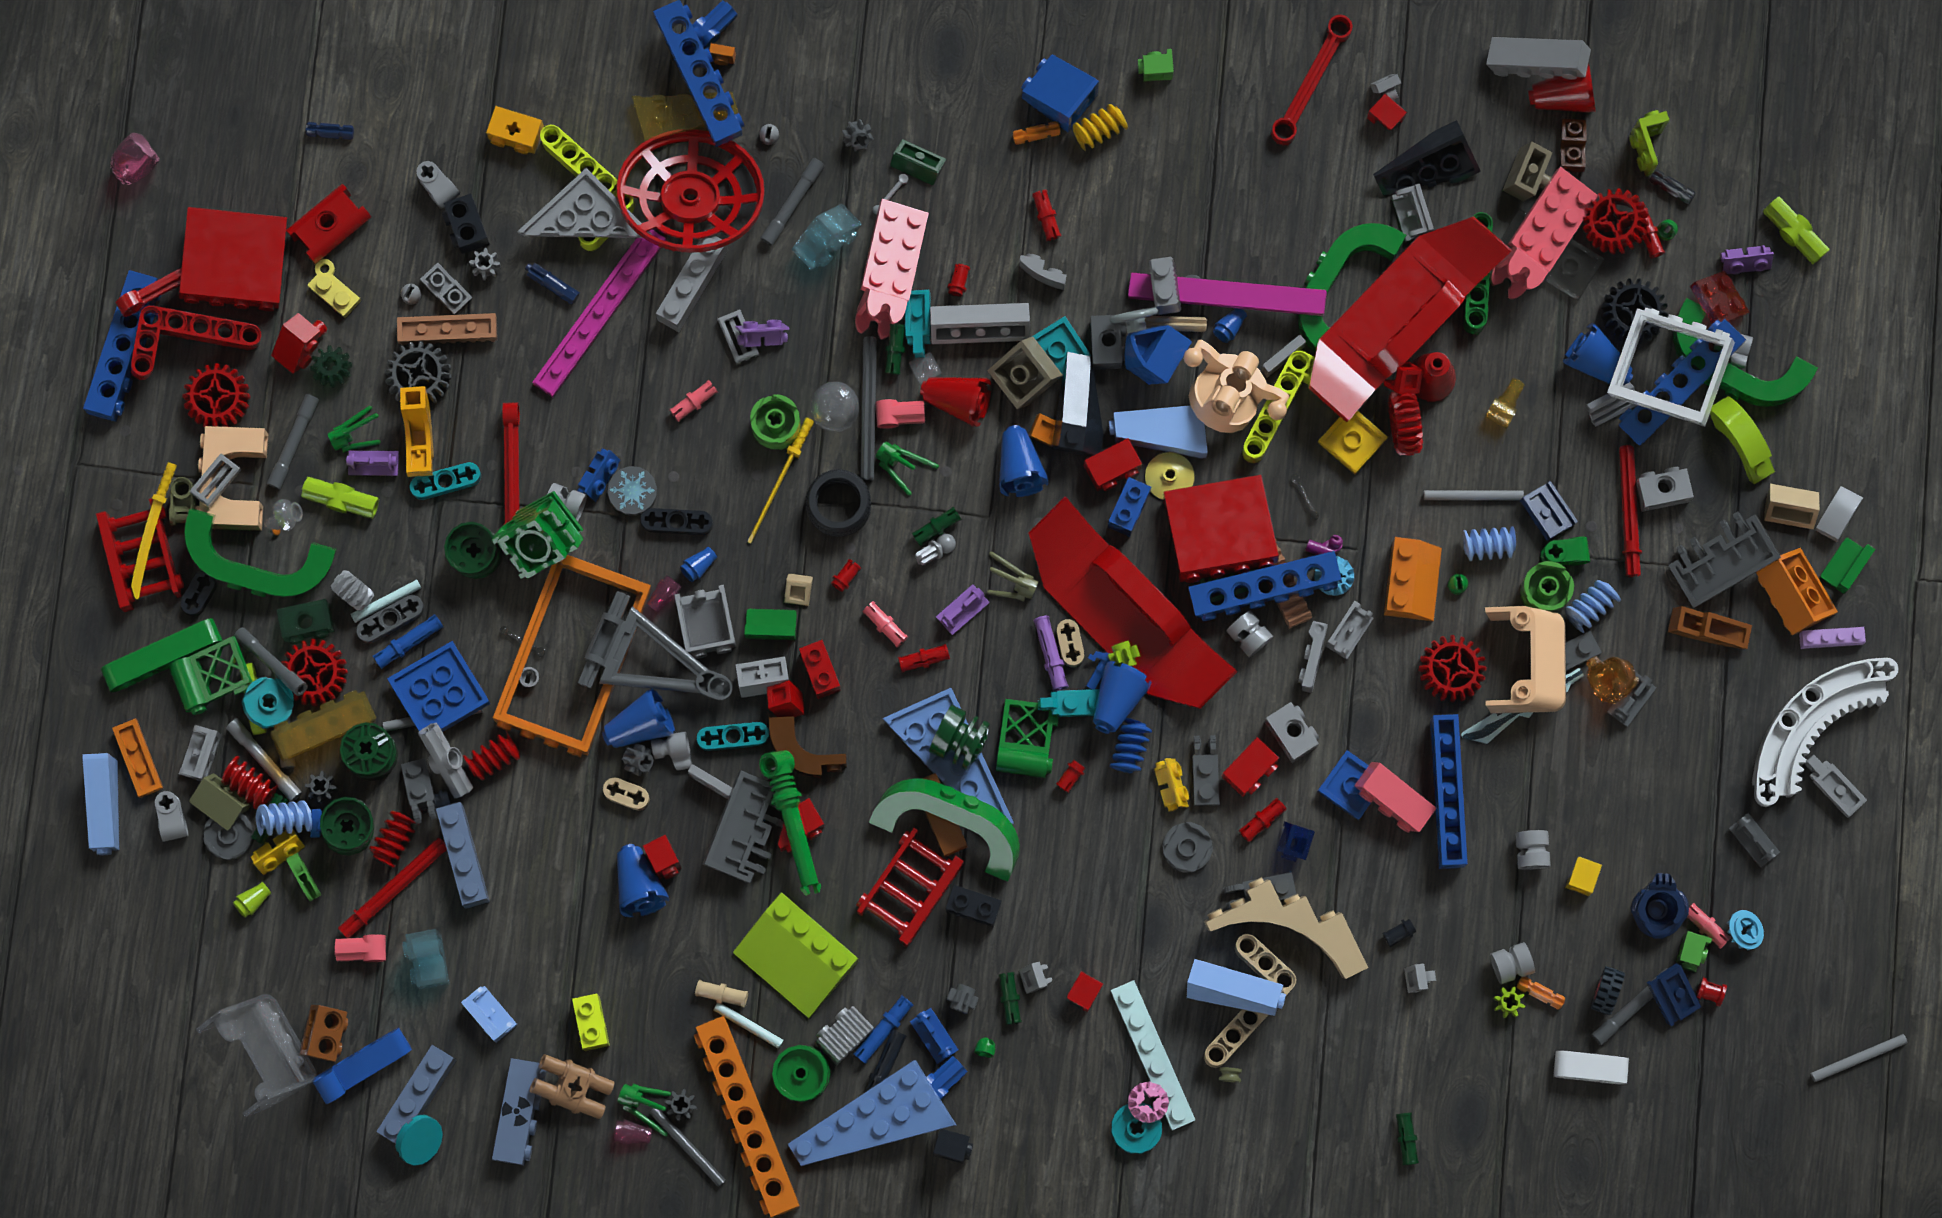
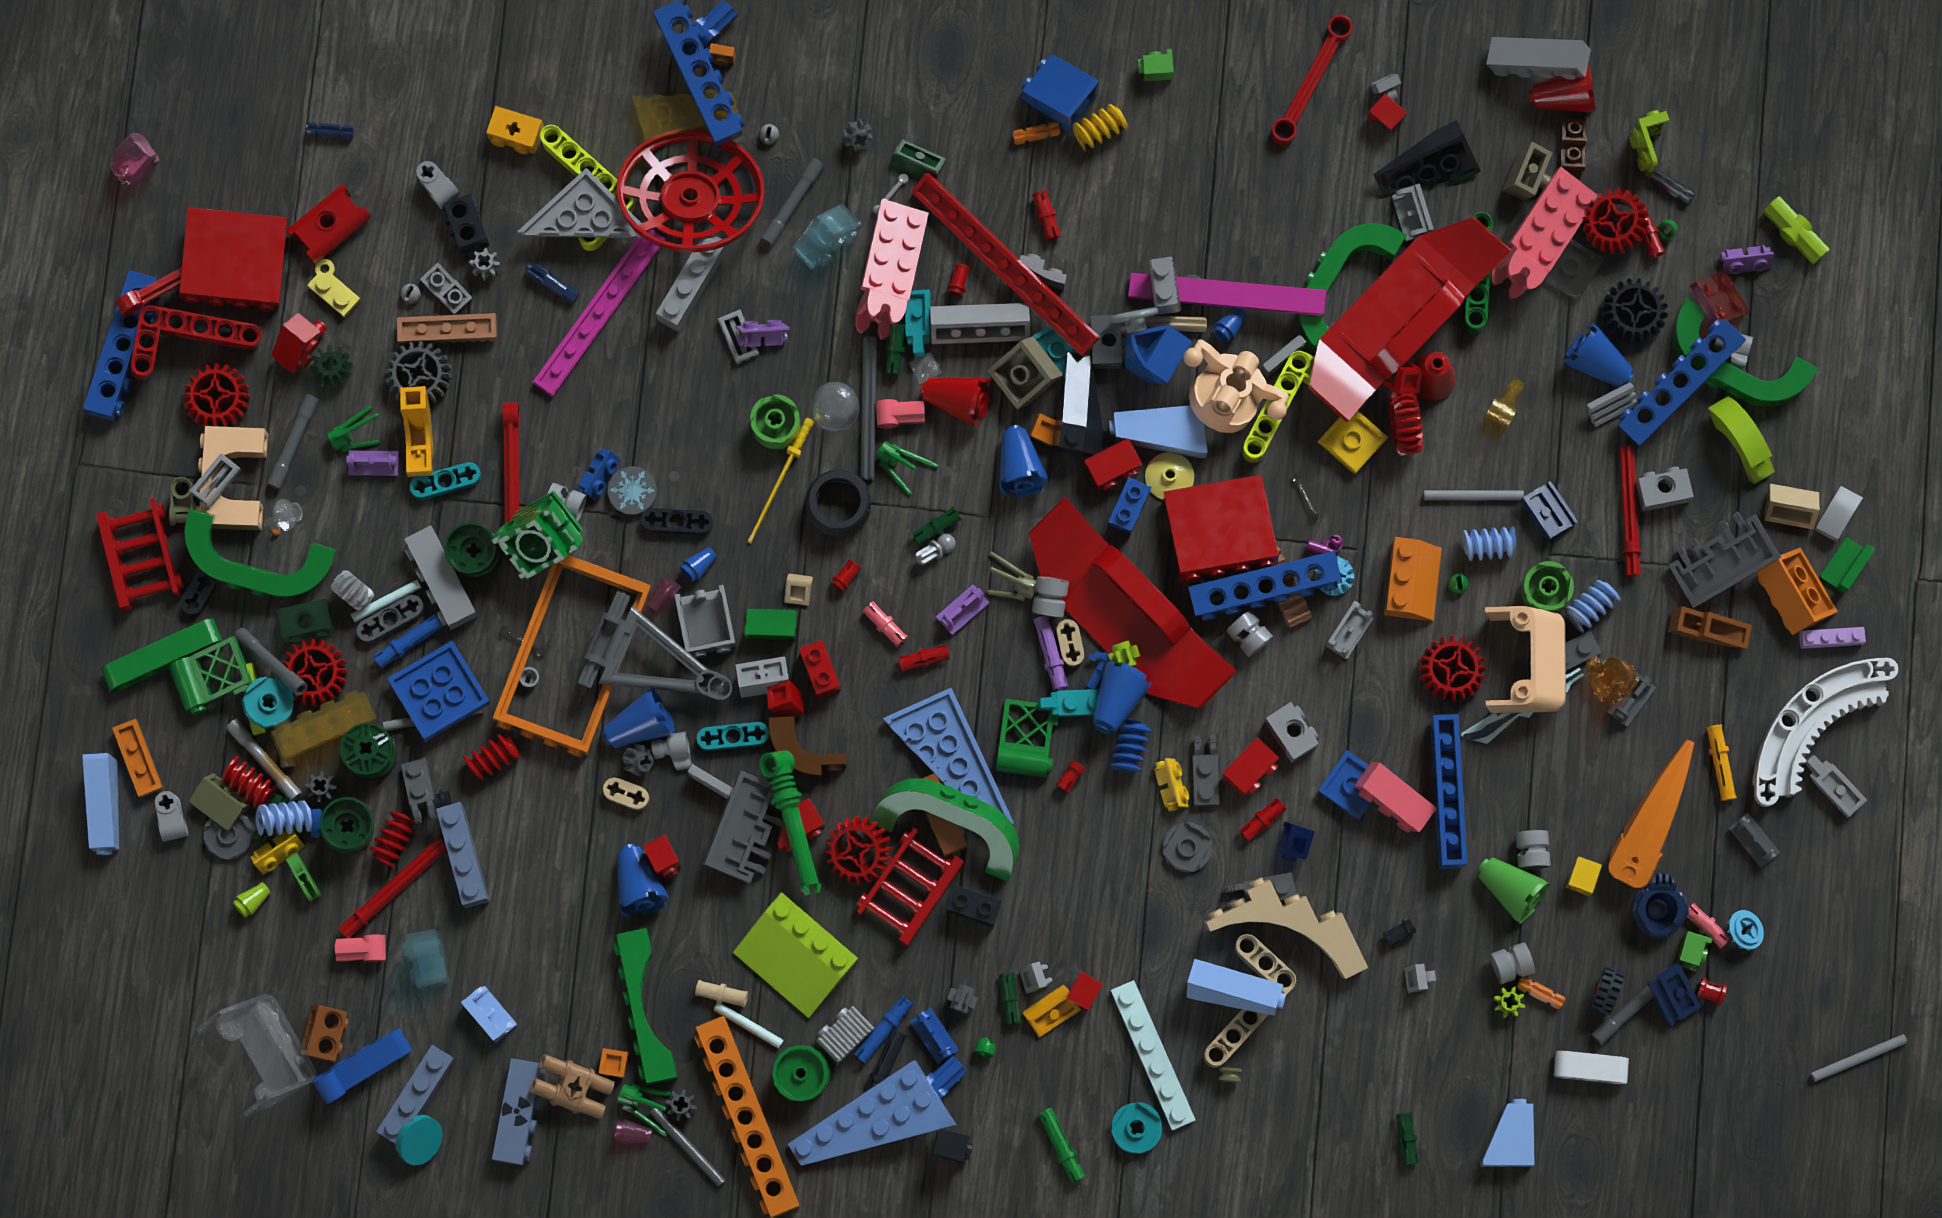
(158, 500): yellow sword -> none
(200, 753): light grey hinge -> none
(340, 497): lime piece -> none
(440, 577): none -> light grey brick
(445, 760): light grey piece -> none
(590, 1022): neon yellow brick -> none
(613, 1063): none -> orange plate
(636, 954): none -> green arch
(693, 401): coral pin -> none
(854, 841): none -> red gear
(959, 737): dark green wheel -> none
(1005, 264): none -> red plate
(1050, 596): none -> light grey wheel
(1051, 1011): none -> light orange slope
(1061, 1145): none -> green pin
(1145, 1113): bright pink gear -> none
(1313, 655): light grey hinge -> none
(1512, 1137): none -> light blue slope
(1513, 887): none -> bright green cone
(1570, 551): green piece -> none
(1645, 833): none -> orange piece
(1675, 324): white window -> none
(1721, 762): none -> light orange pin

